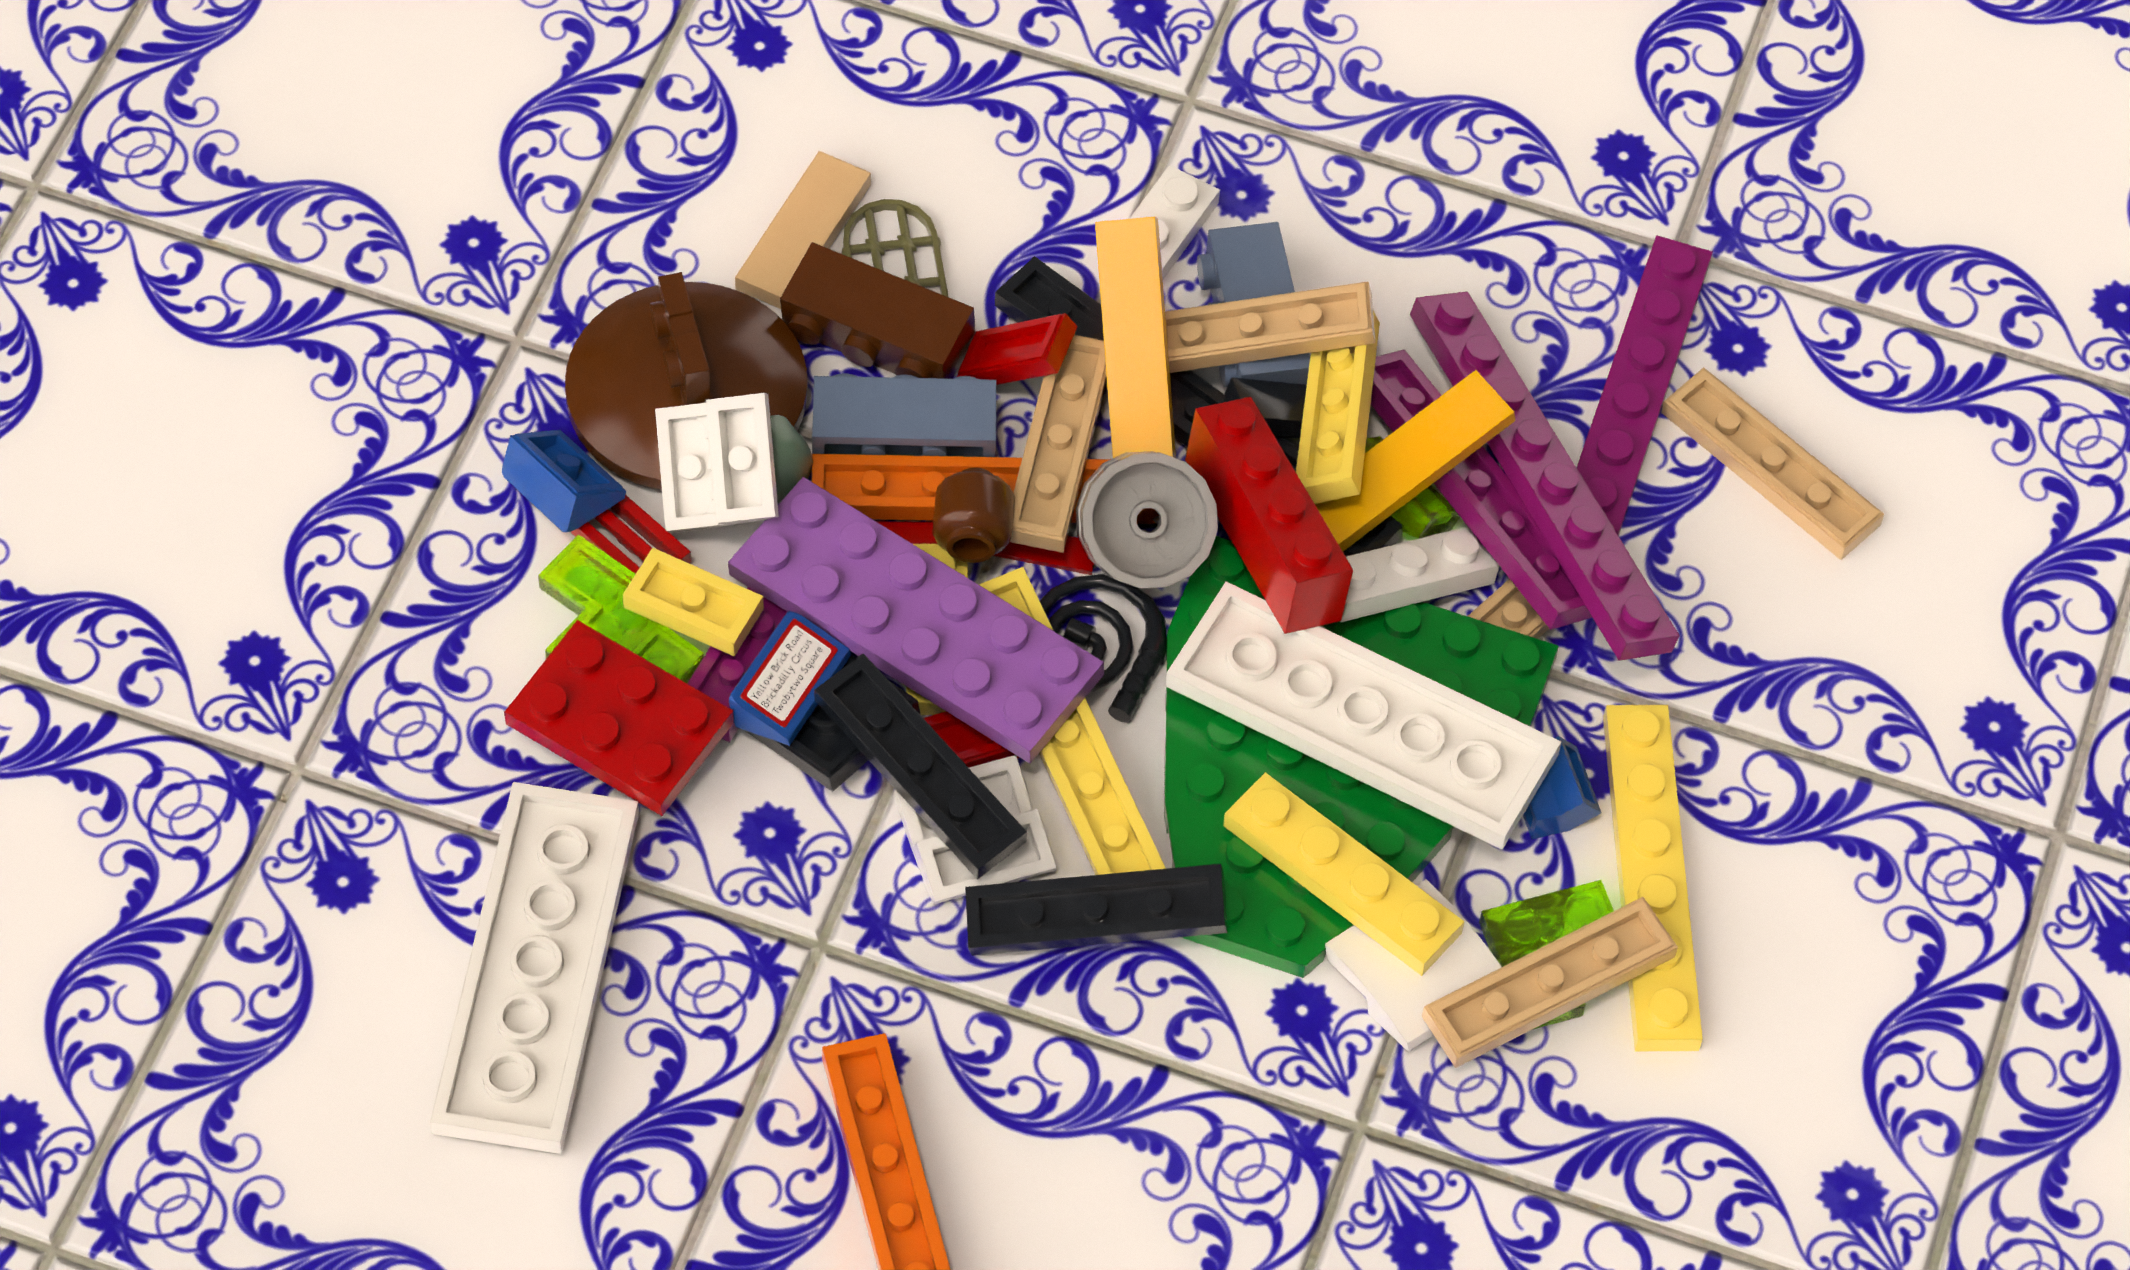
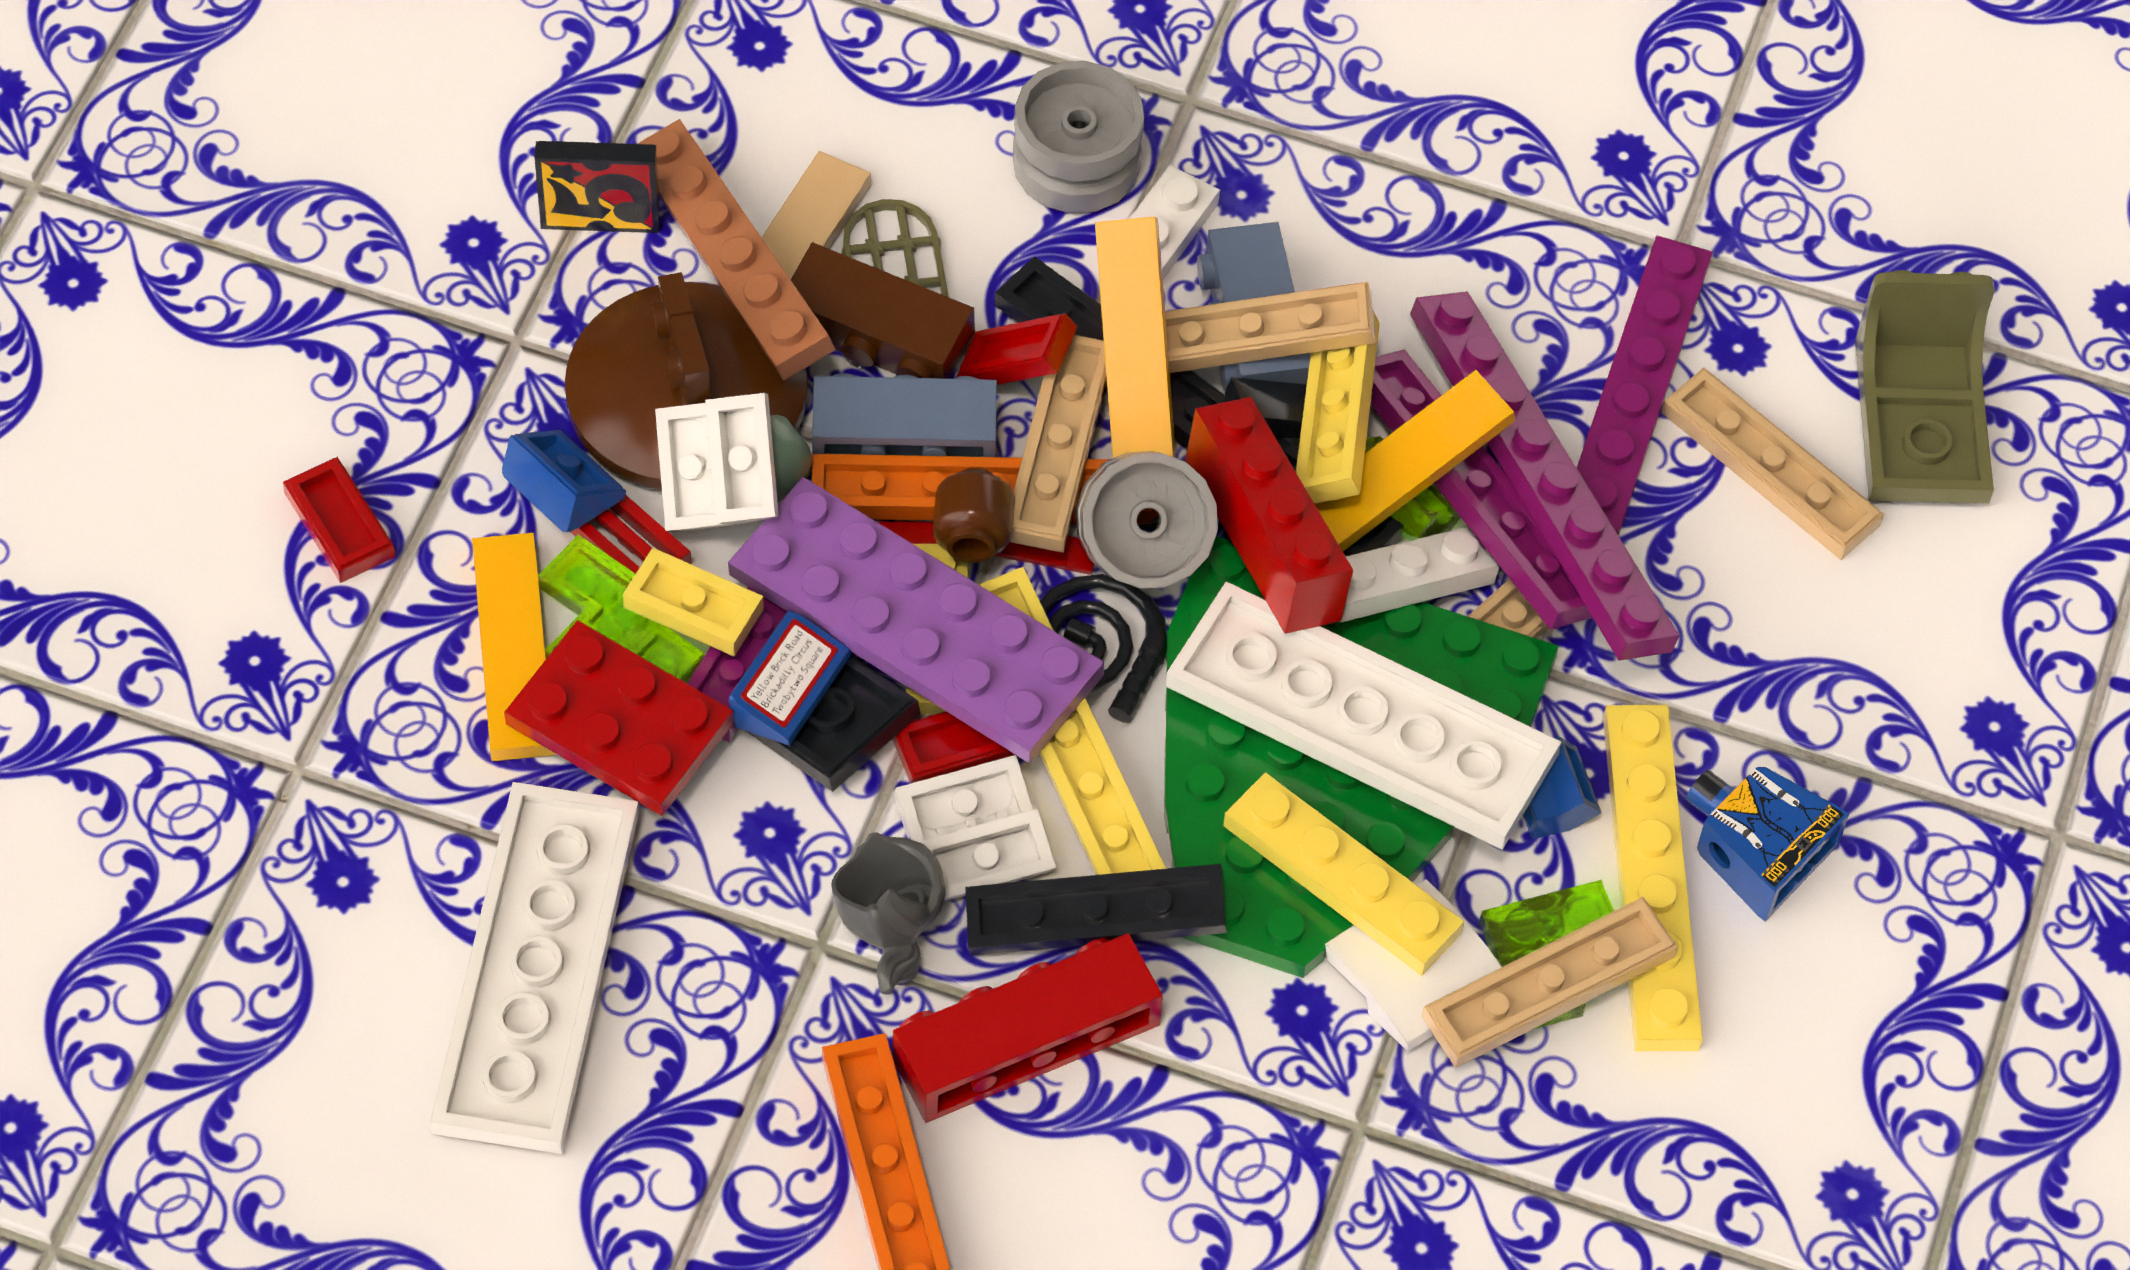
(339, 519): none -> red tile
(509, 634): none -> yellow tile
(597, 186): none -> tile
(736, 254): none -> nougat plate
(888, 900): none -> dark grey hair
(920, 766): black plate -> none
(1026, 1026): none -> red brick
(1078, 136): none -> light grey wheel
(1764, 834): none -> blue torso
(1925, 387): none -> olive bracket

